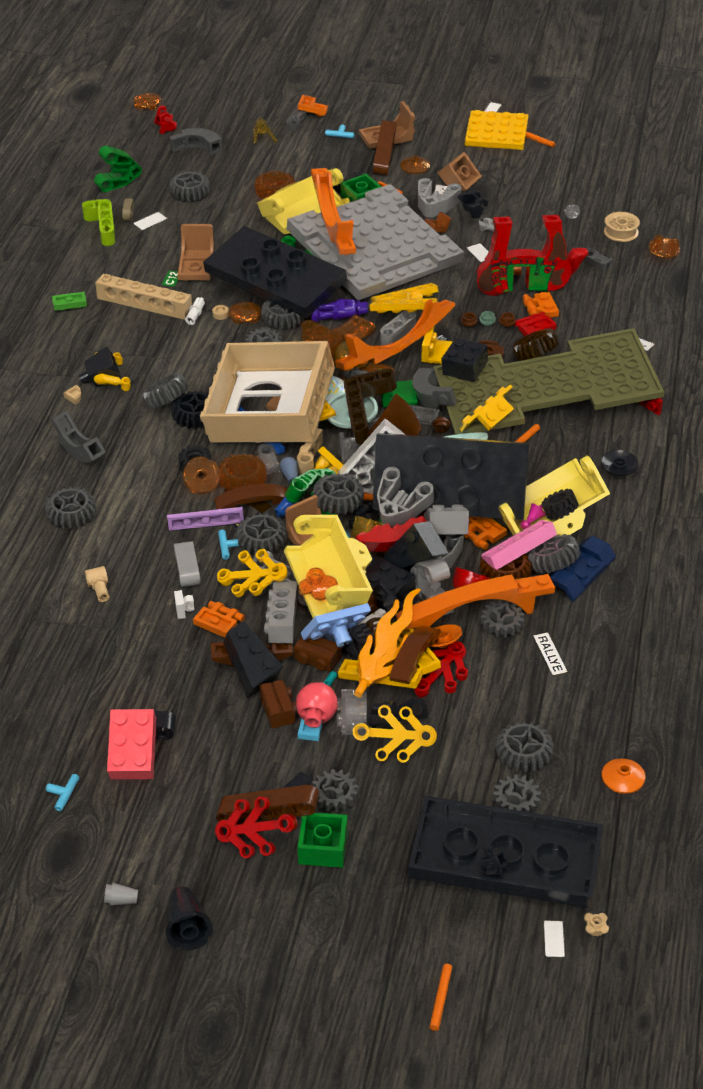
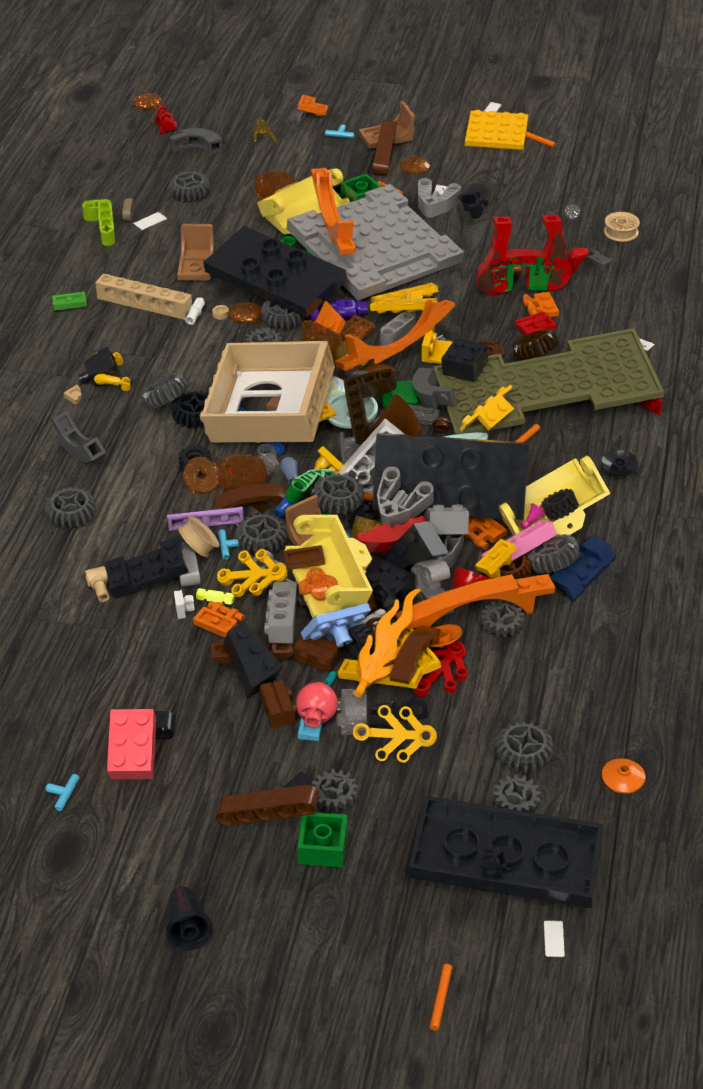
(119, 894): light grey cone -> none
(122, 172): green connector -> none
(146, 569): none -> black piece
(171, 278): green sticker -> none
(198, 536): none -> tan wheel
(215, 596): none -> neon yellow axle
(251, 828): red plant -> none
(304, 557): none -> reddish brown tile
(307, 451): tan plate -> none
(330, 318): none -> orange wing
(440, 224): dark orange bracket -> none
(460, 171): medium nougat slope -> none
(469, 319): reddish brown plate -> none
(478, 251): white sticker -> none
(487, 224): light grey bar -> none
(487, 318): sand green plate -> none
(499, 554): none -> yellow tile
(507, 319): reddish brown plate -> none
(550, 653): white sticker -> none
(596, 929): tan plate -> none
(664, 246): clear orange dish -> none

